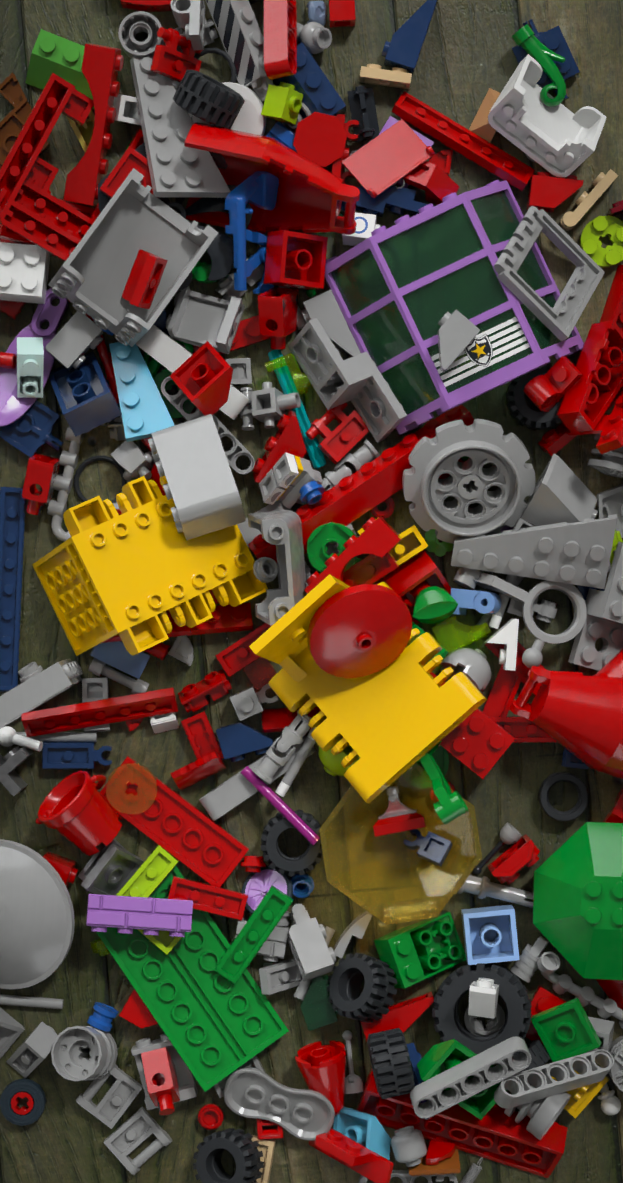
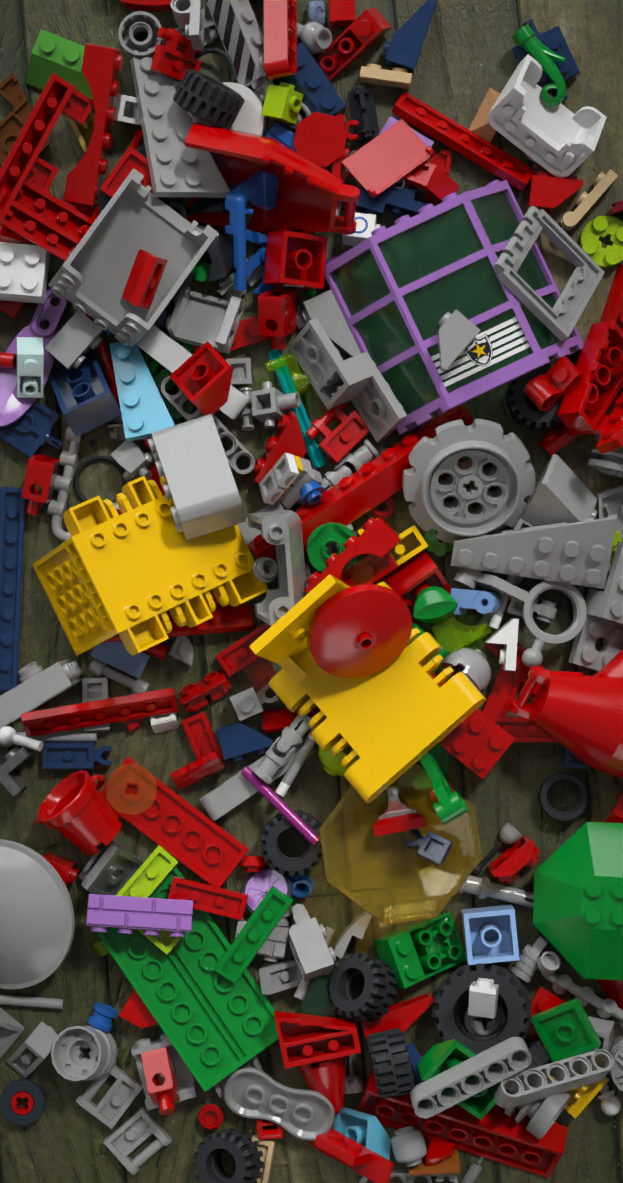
(314, 1038): none -> red wedge
(353, 43): none -> red slope

